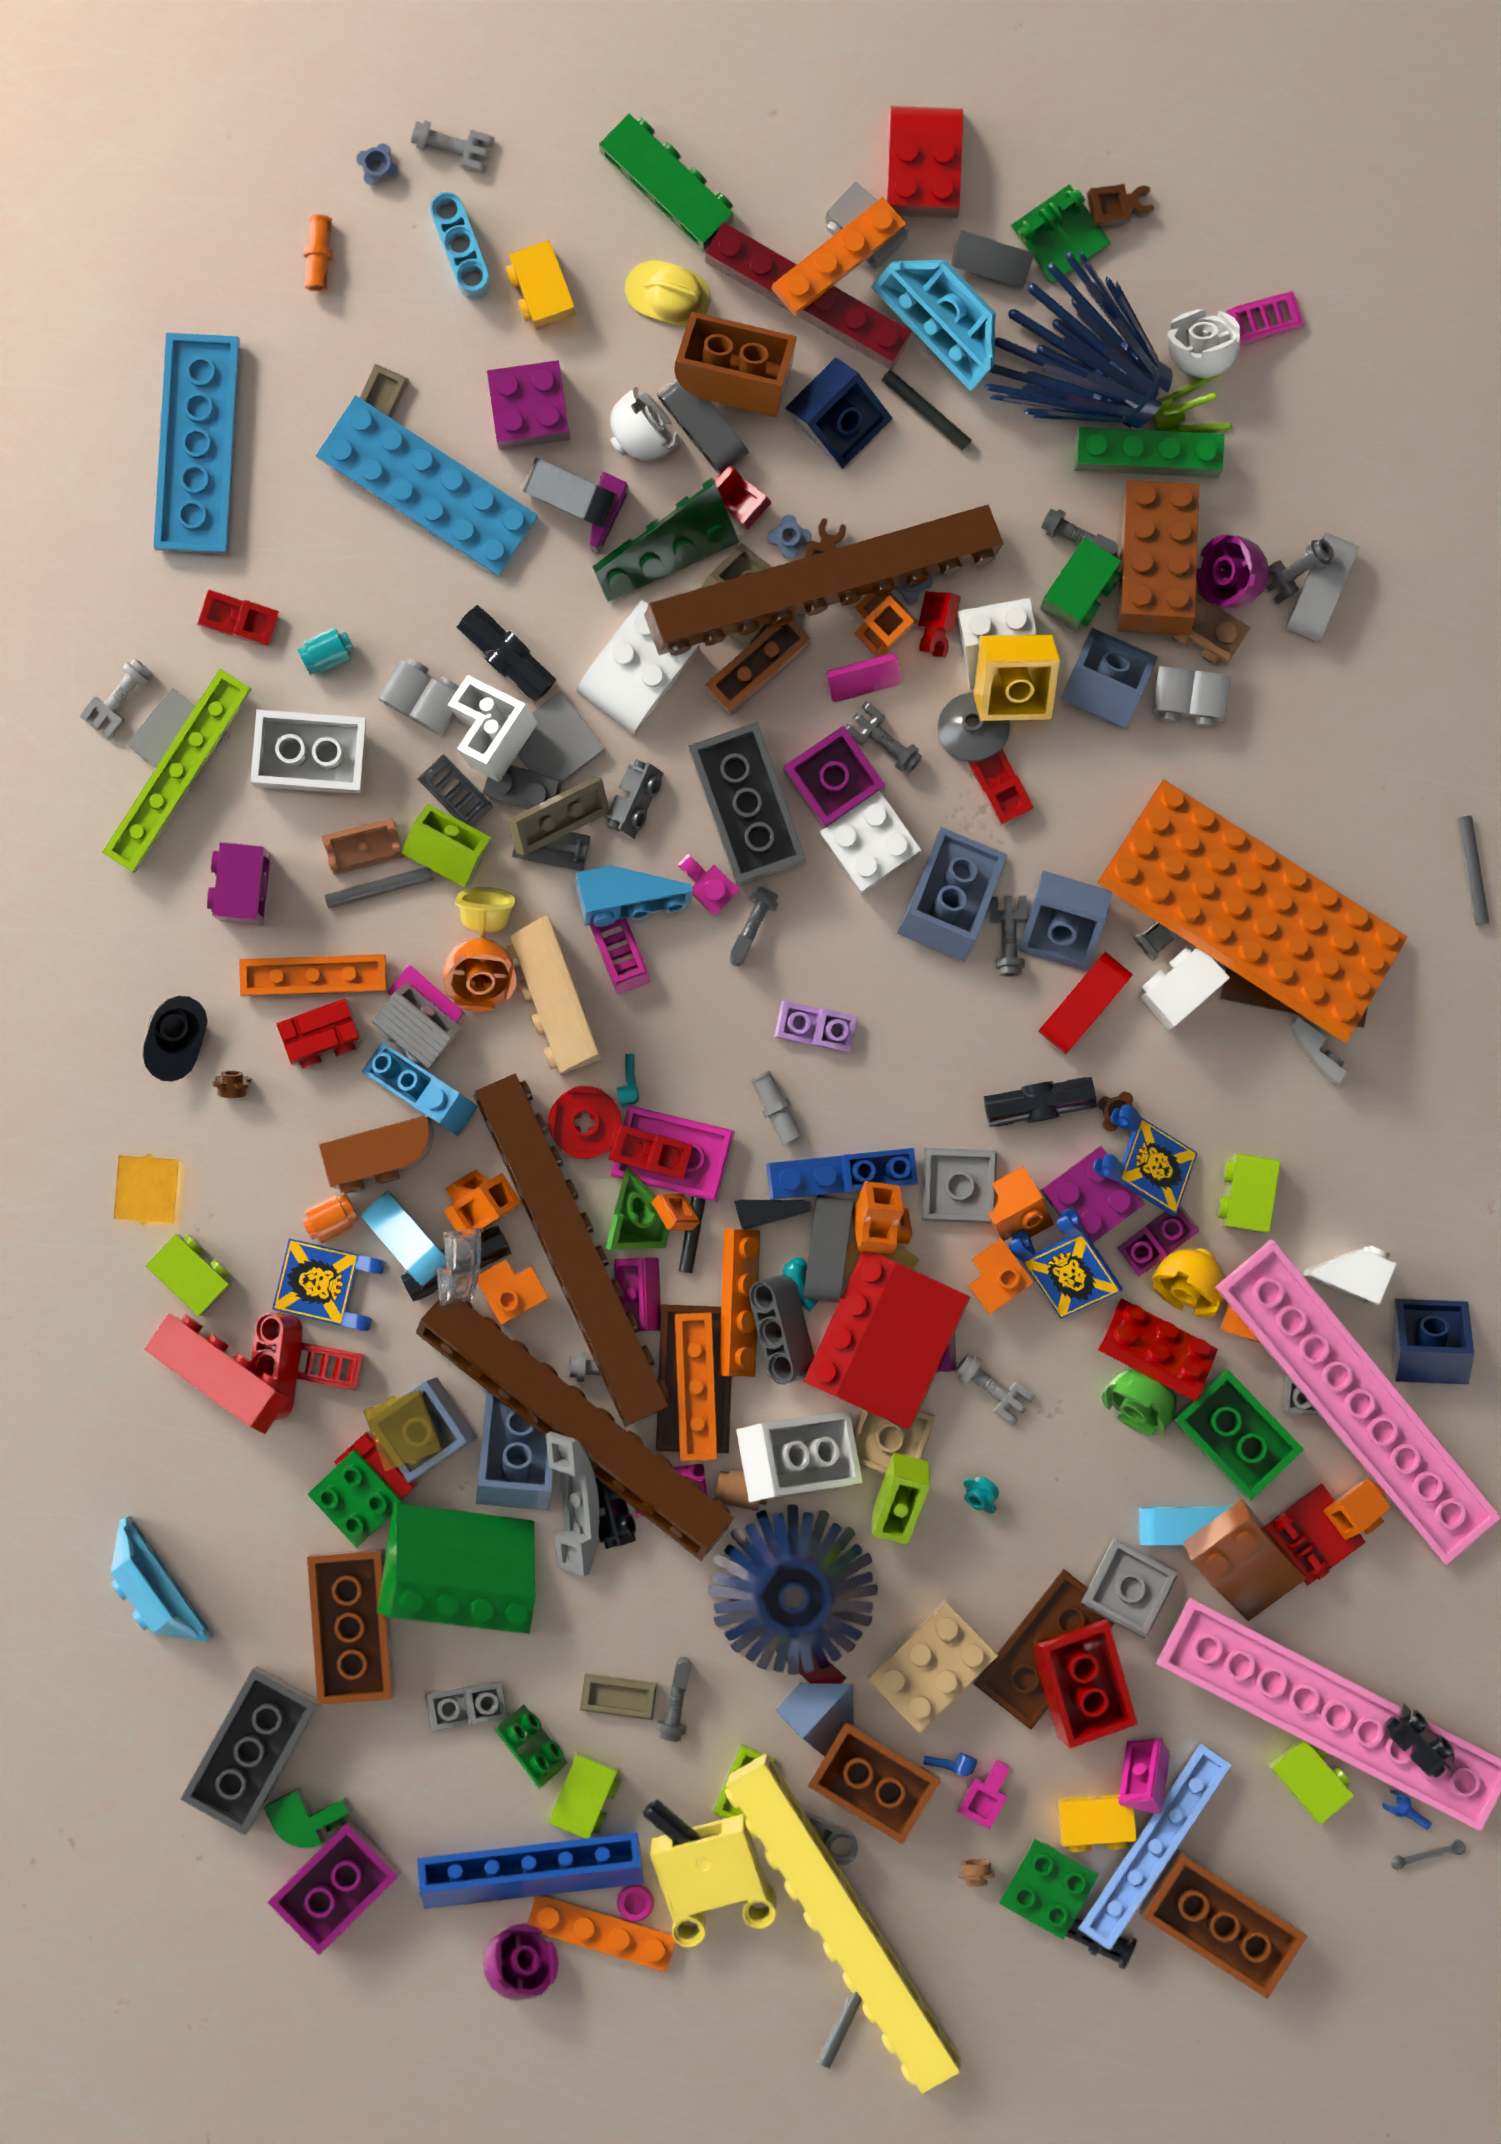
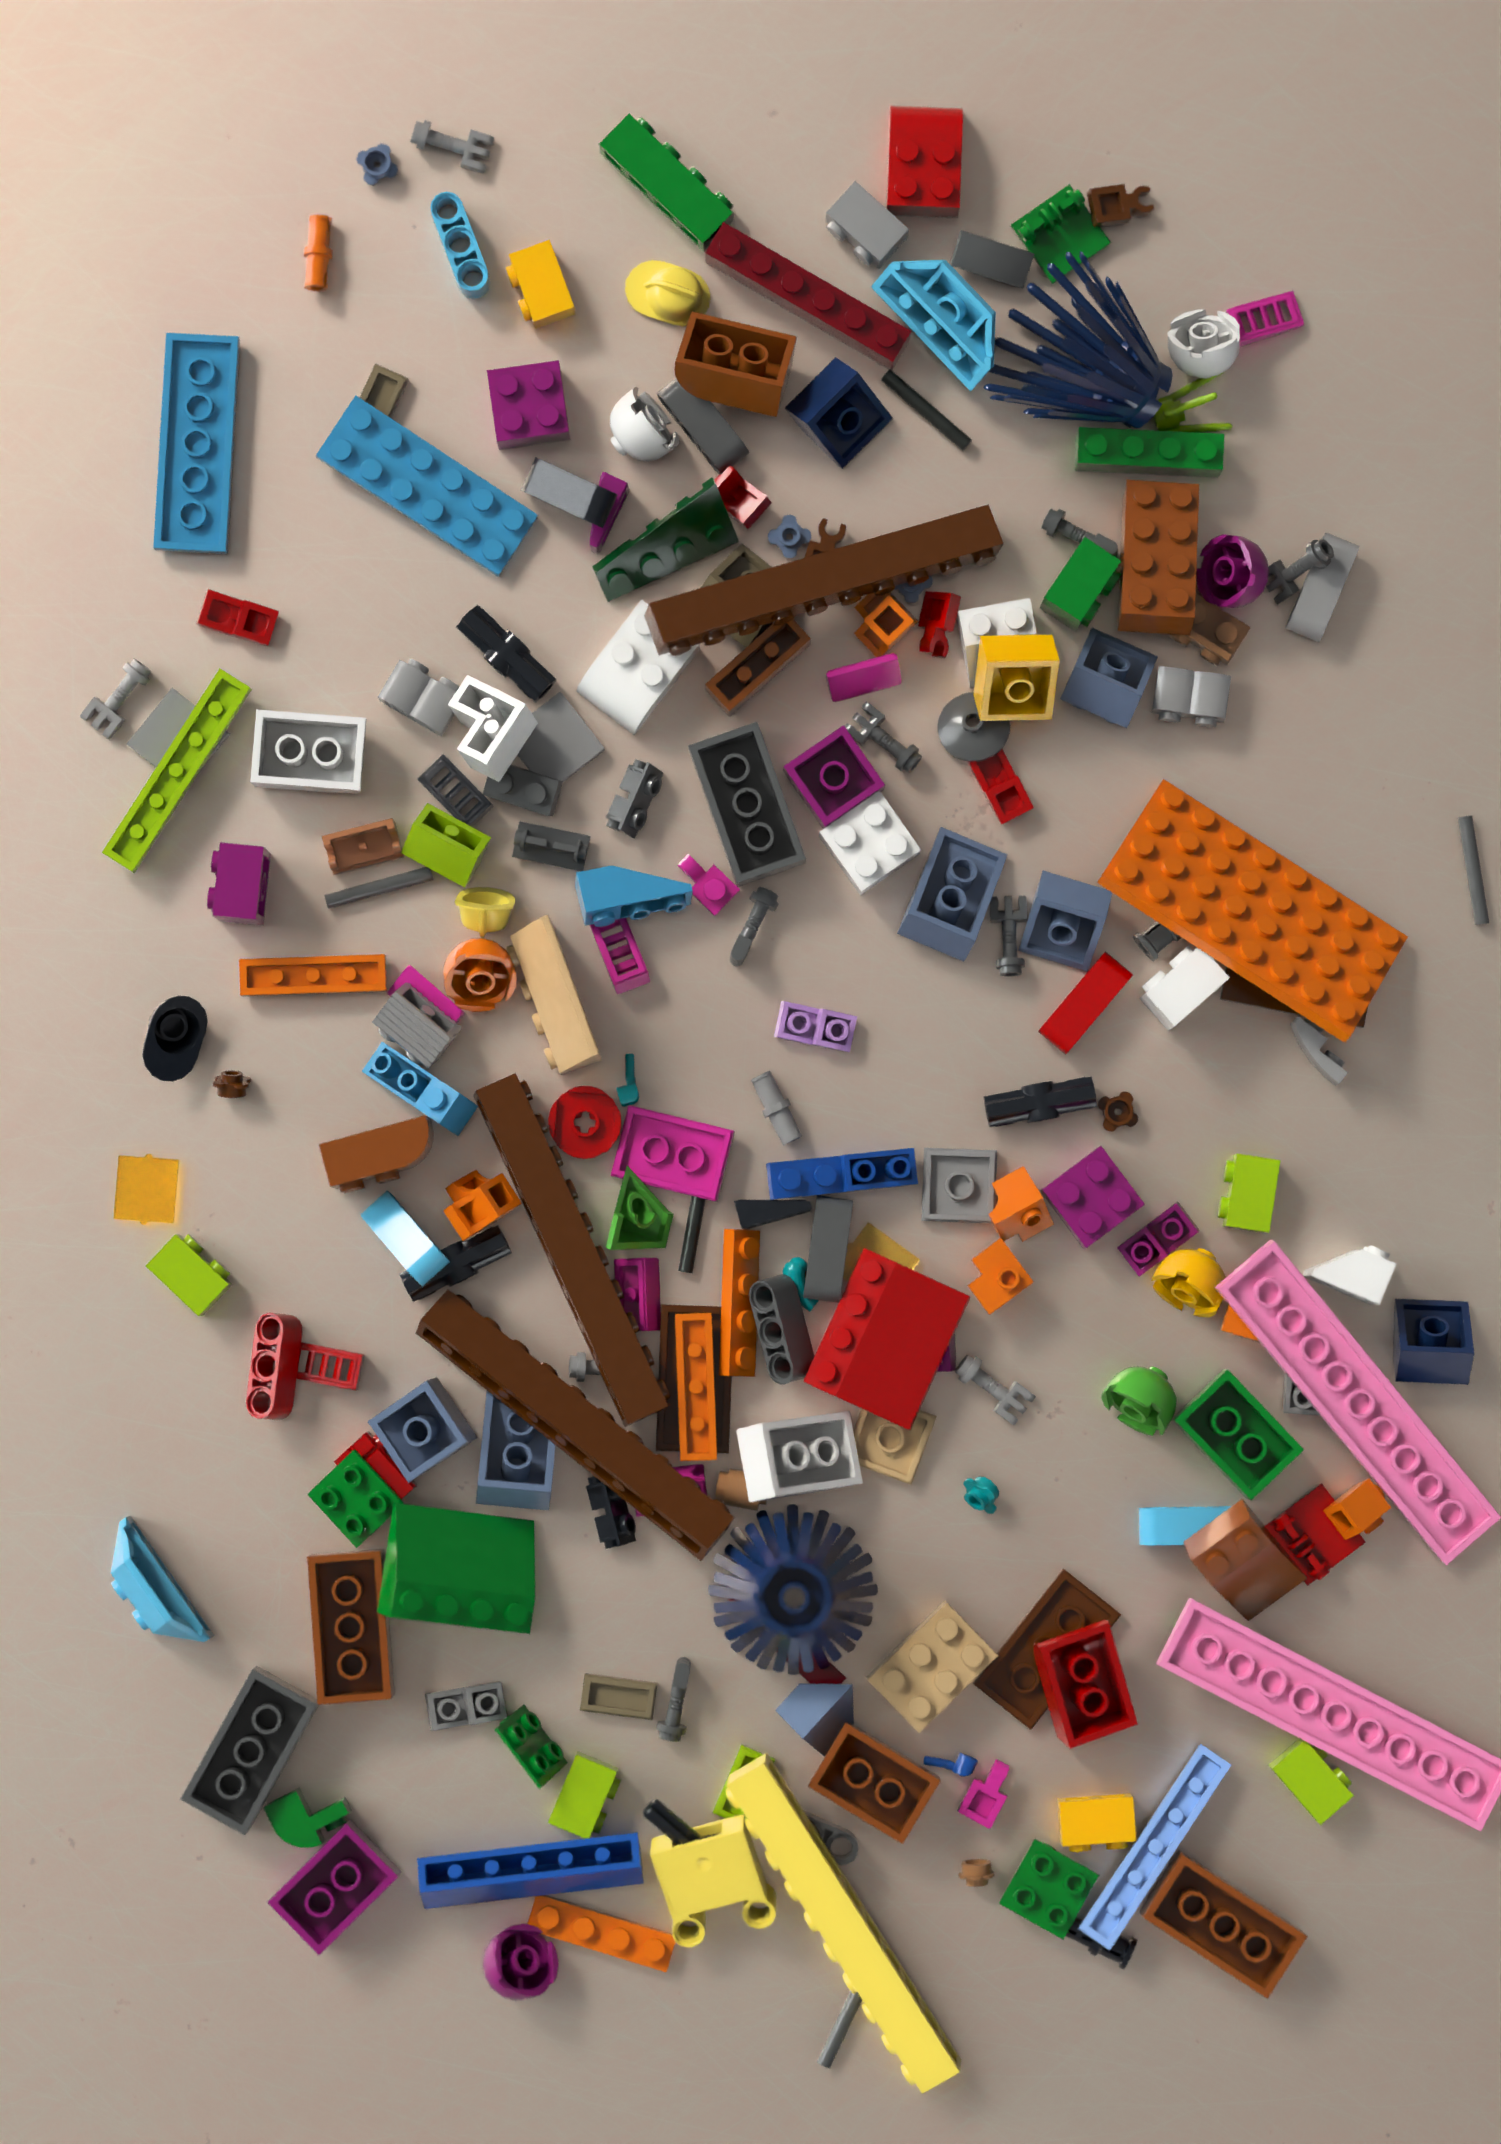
(217, 1373): brick -> none
(319, 1033): red brick -> none
(319, 1283): flag -> none
(326, 651): teal brick -> none
(330, 1218): orange brick -> none
(402, 1430): clear yellow piece -> none
(463, 1257): clear slope -> none
(510, 1292): orange brick -> none
(558, 816): dark tan plate -> none
(580, 1504): light grey slope -> none
(635, 1902): dark pink tile -> none
(650, 1152): red slope -> none
(675, 1212): orange tile -> none
(838, 256): orange plate -> none
(881, 1219): orange brick -> none
(900, 1498): lime brick -> none
(1069, 1271): flag -> none
(1129, 1588): light grey tile -> none
(1144, 1775): dark pink slope -> none
(1153, 1163): flag -> none
(1158, 1349): red plate -> none
(1403, 1808): blue hand -> none
(1431, 1751): black hinge -> none
(1457, 1847): dark grey hinge -> none

